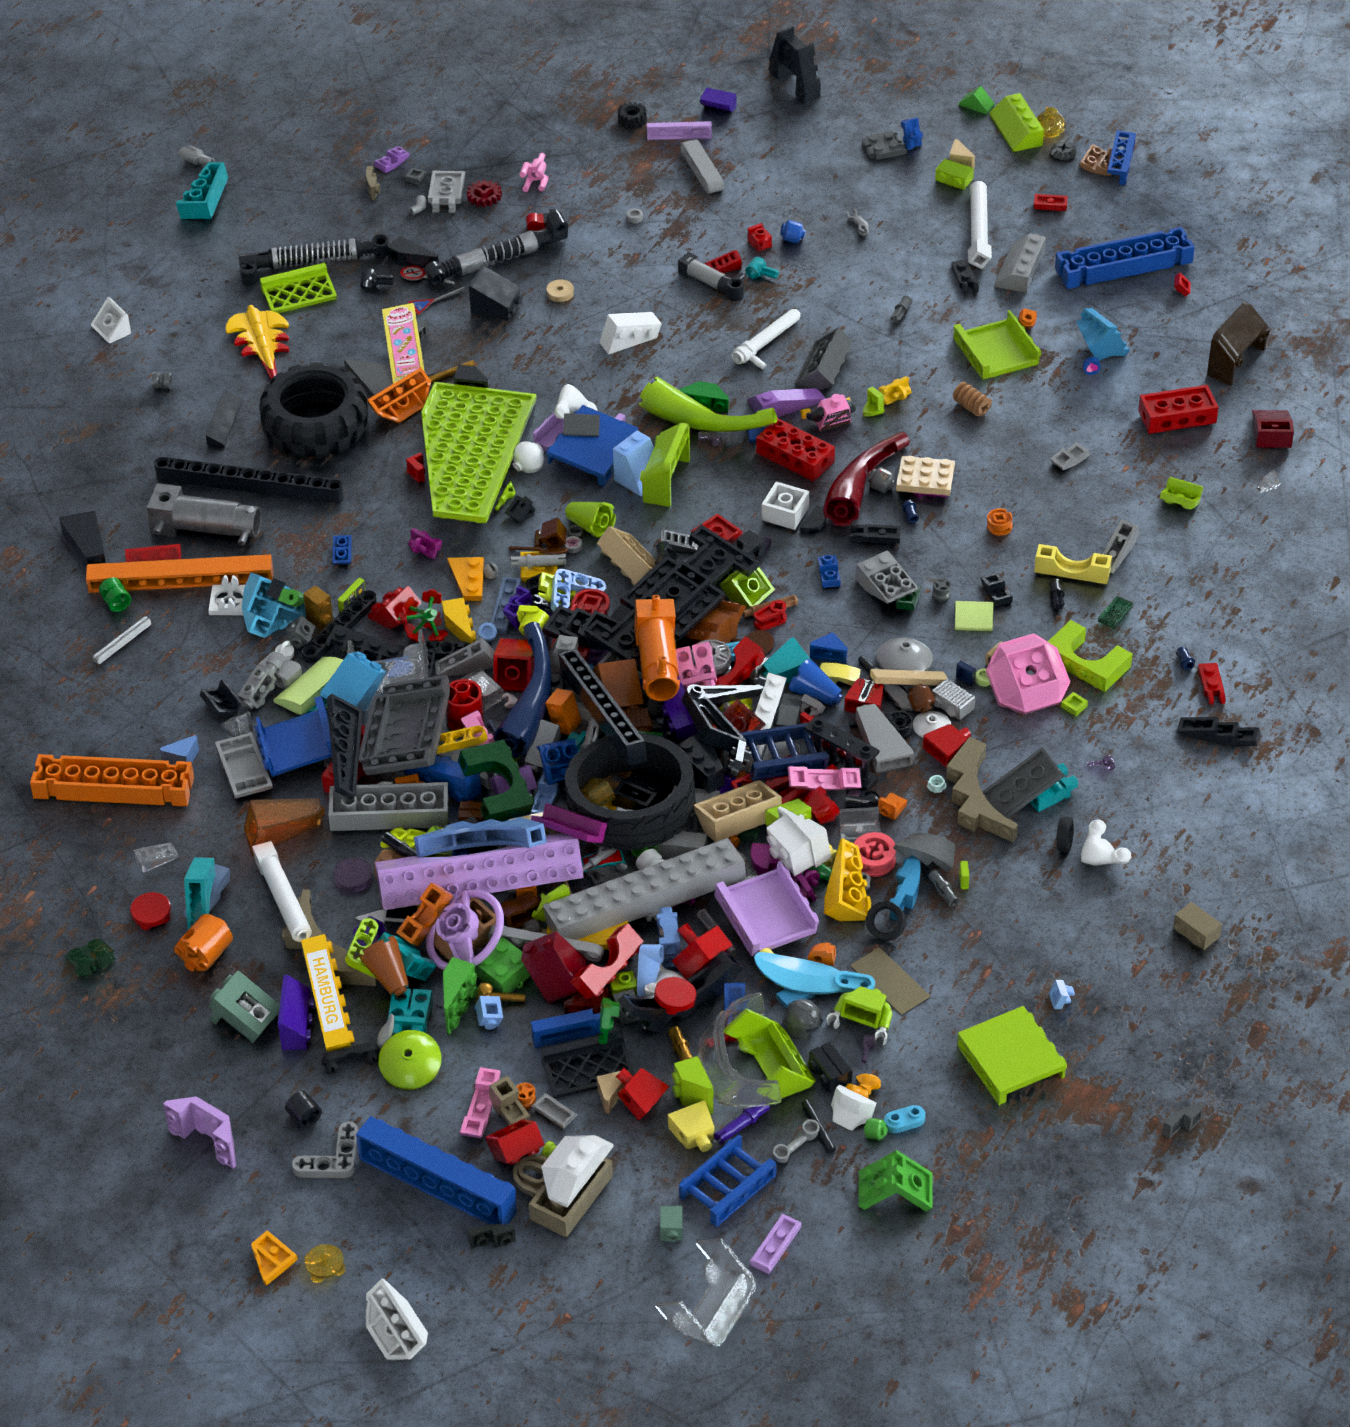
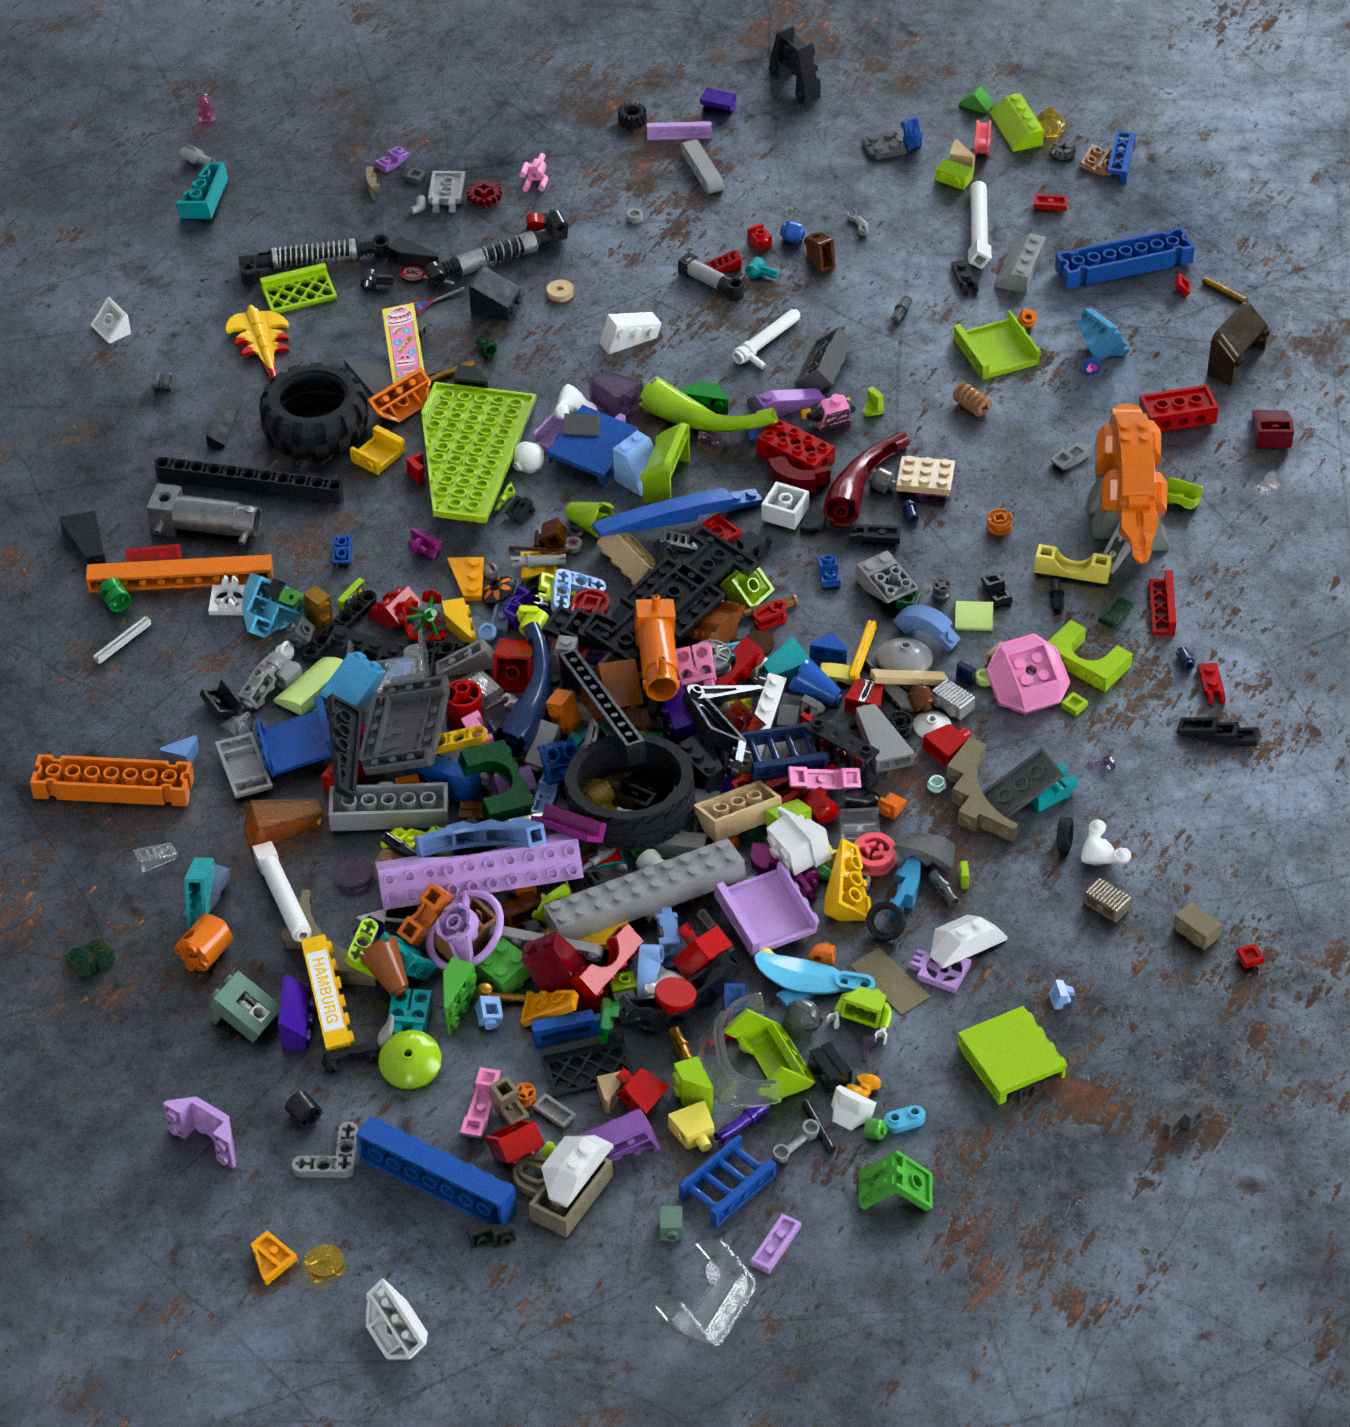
(150, 910): red tile -> none
(205, 110): none -> clear pink leg
(378, 451): none -> yellow panel
(486, 346): none -> dark green cone
(498, 590): none -> black dish
(547, 1005): none -> light orange wing
(615, 394): none -> clear purple slope
(627, 1134): none -> medium lavender wedge
(677, 511): none -> blue slope
(783, 472): none -> dark red arch
(820, 250): none -> reddish brown torso
(862, 650): none -> yellow axle
(896, 390): yellow hips -> none
(922, 962): none -> lavender piece
(929, 620): none -> medium blue arch
(963, 939): none -> white wedge
(982, 138): none -> coral wheel
(1107, 900): none -> dark tan brick
(1128, 482): none -> orange animal
(1167, 606): none -> red fence
(1224, 290): none -> pearl gold bar
(1250, 956): none -> red plate

